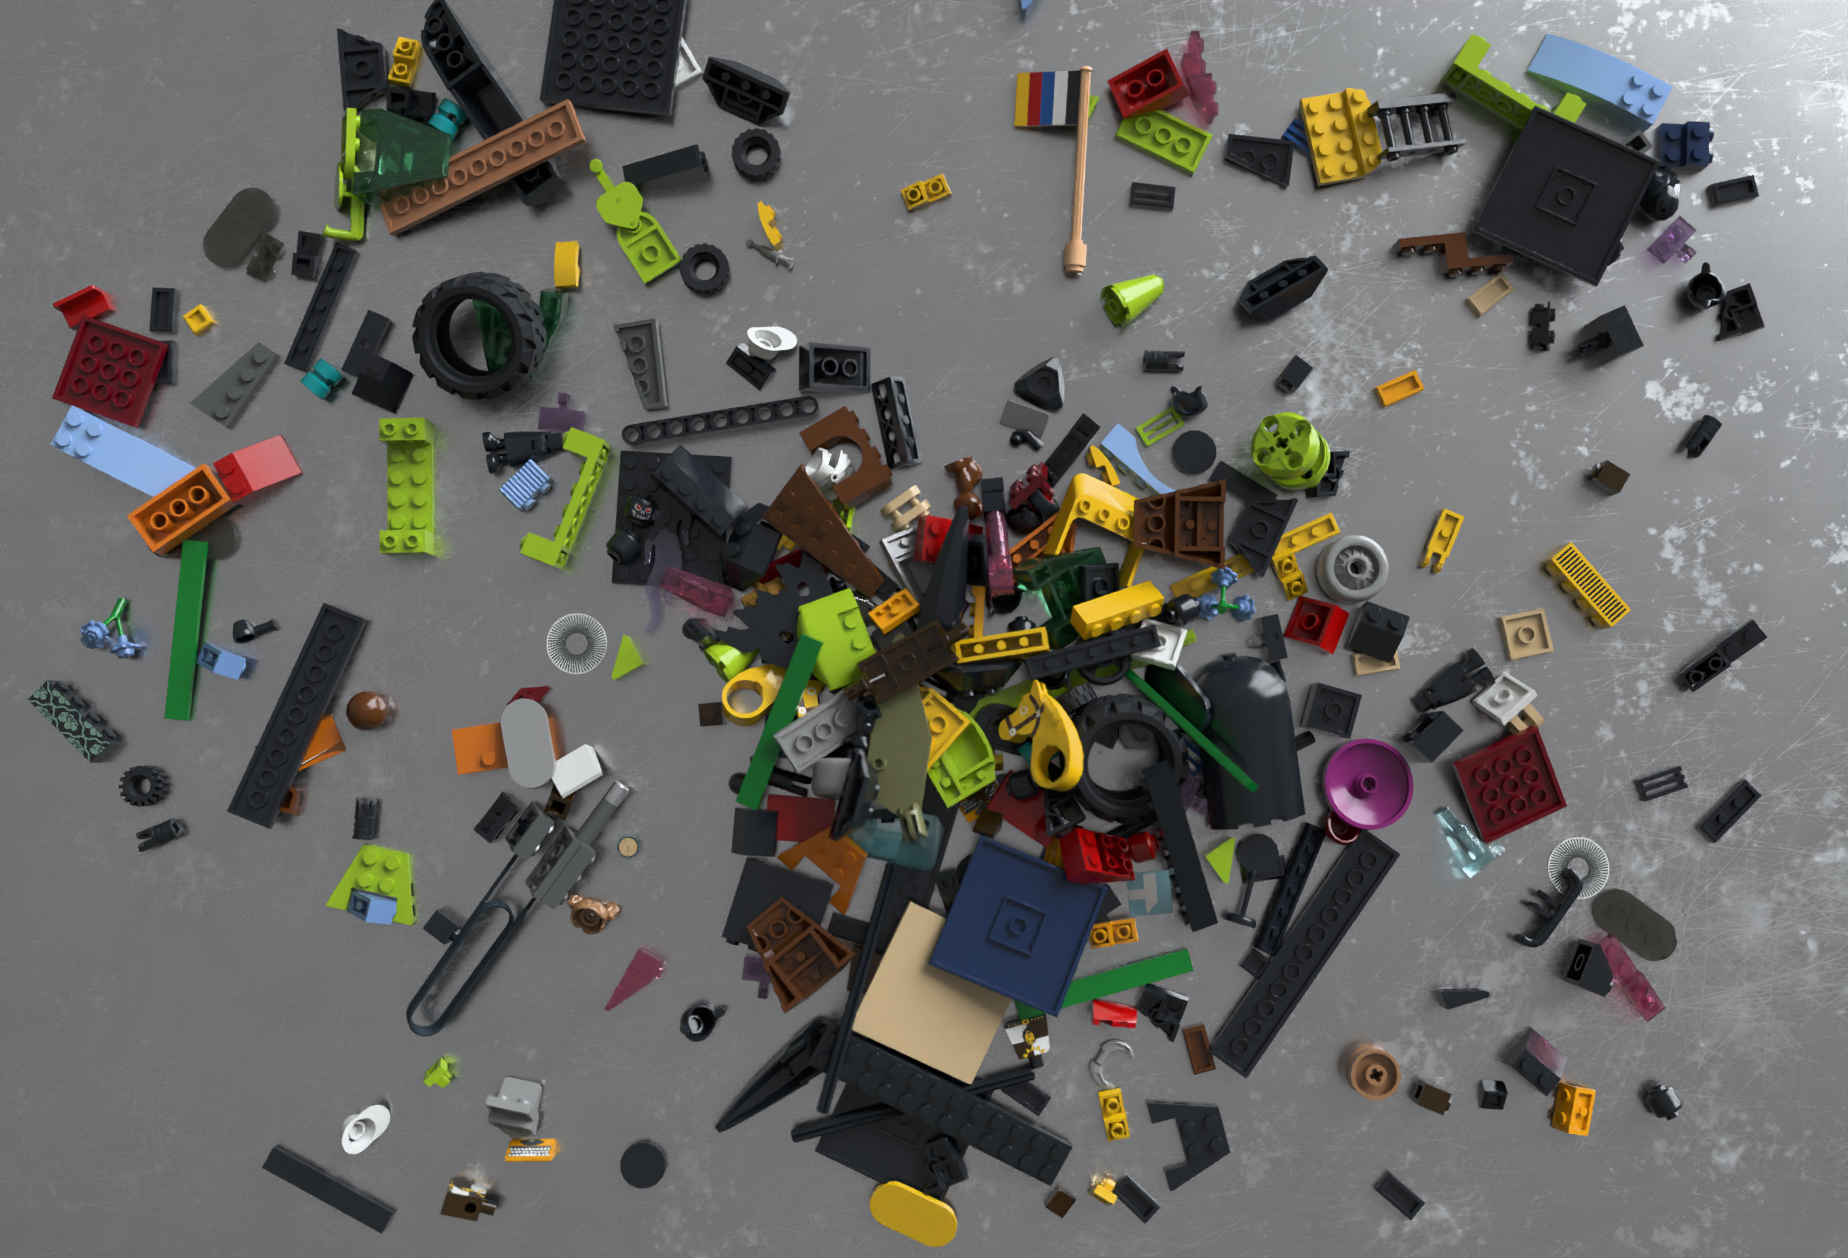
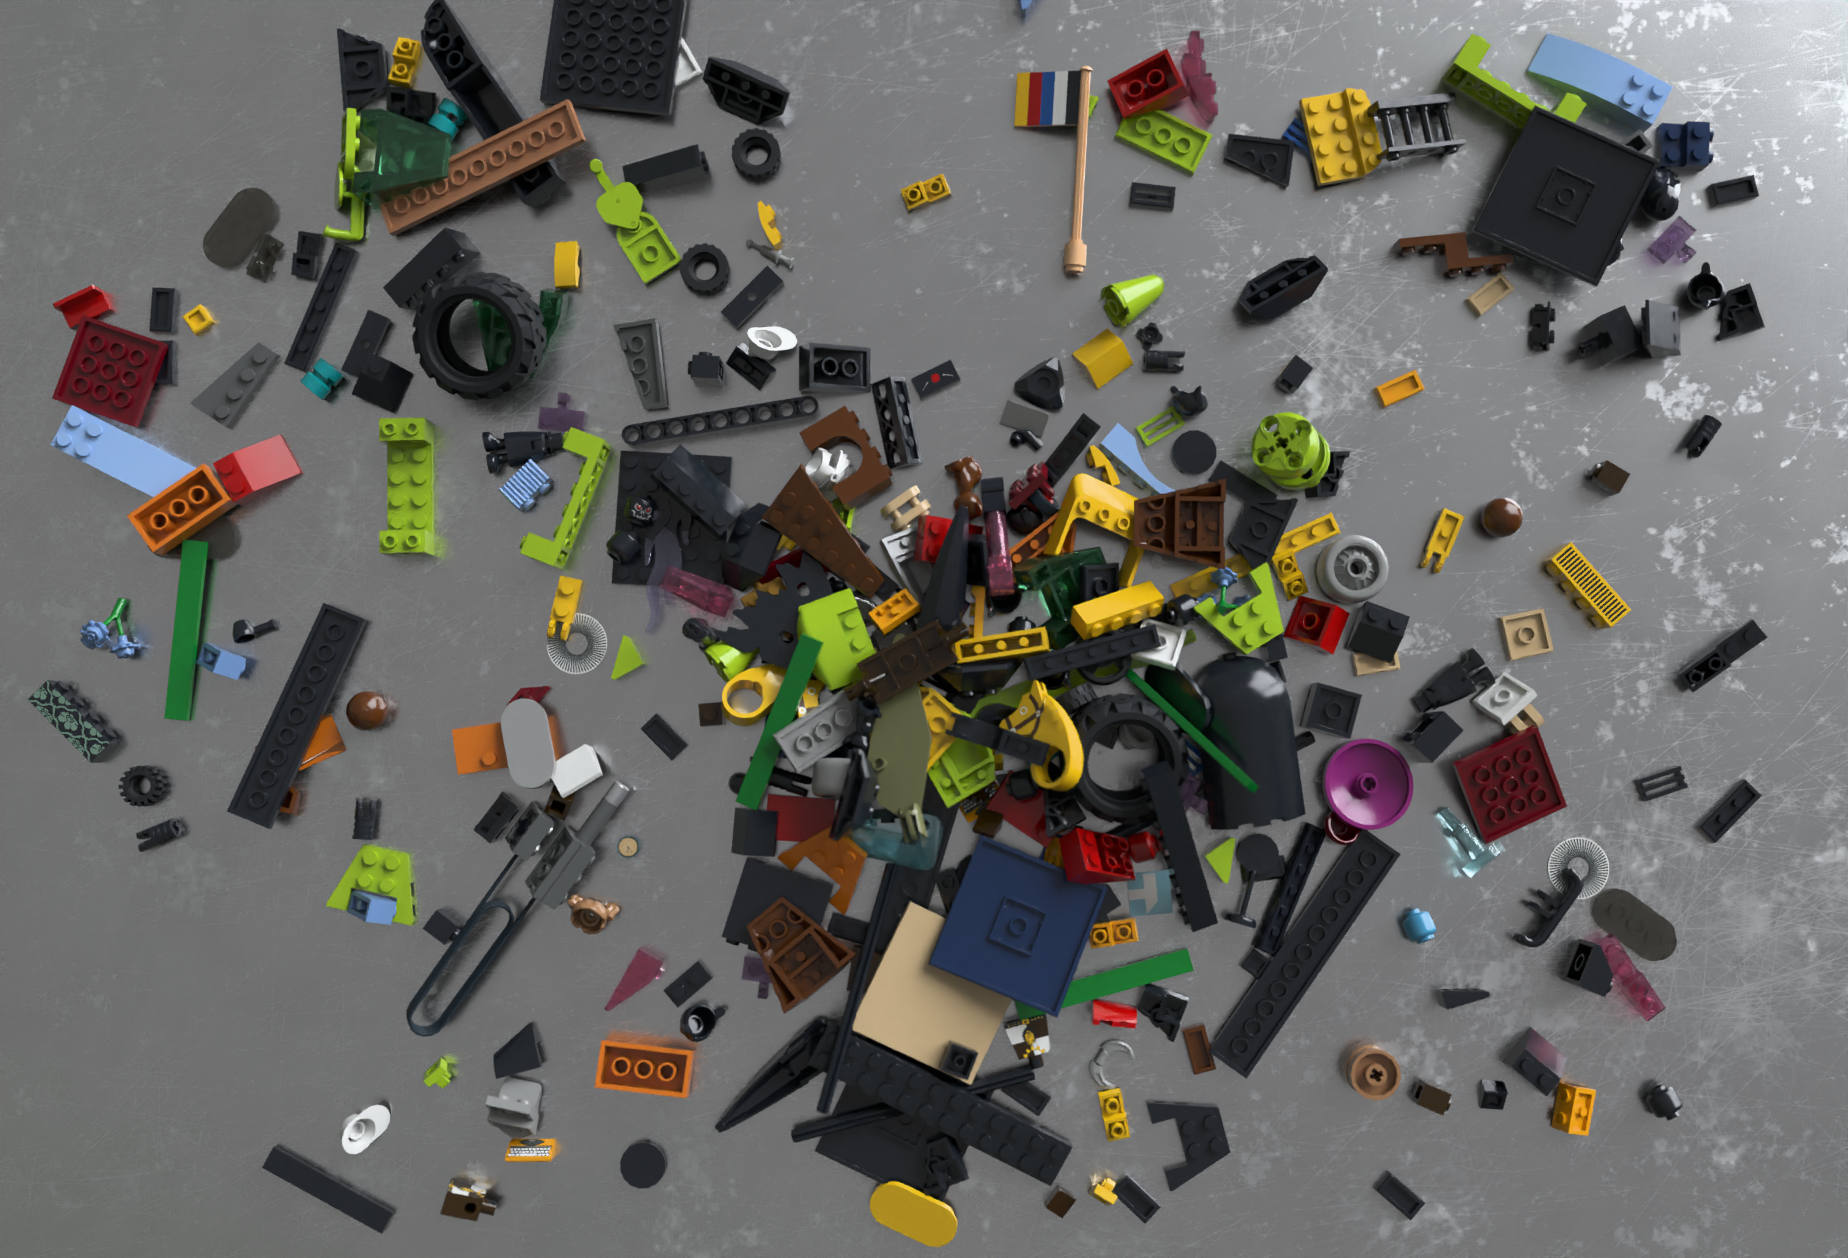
(432, 265): none -> black wedge
(518, 1054): none -> black slope
(564, 605): none -> yellow hinge
(645, 1068): none -> orange brick
(664, 736): none -> black tile
(688, 983): none -> black plate
(706, 370): none -> black brick
(762, 287): none -> black tile
(935, 379): none -> black tile
(958, 1060): none -> black piece
(999, 739): none -> black piece
(1103, 358): none -> yellow slope
(1150, 329): none -> black plate
(1251, 622): none -> lime wing
(1419, 926): none -> dark azure head
(1502, 517): none -> reddish brown piece
(1662, 329): none -> slope

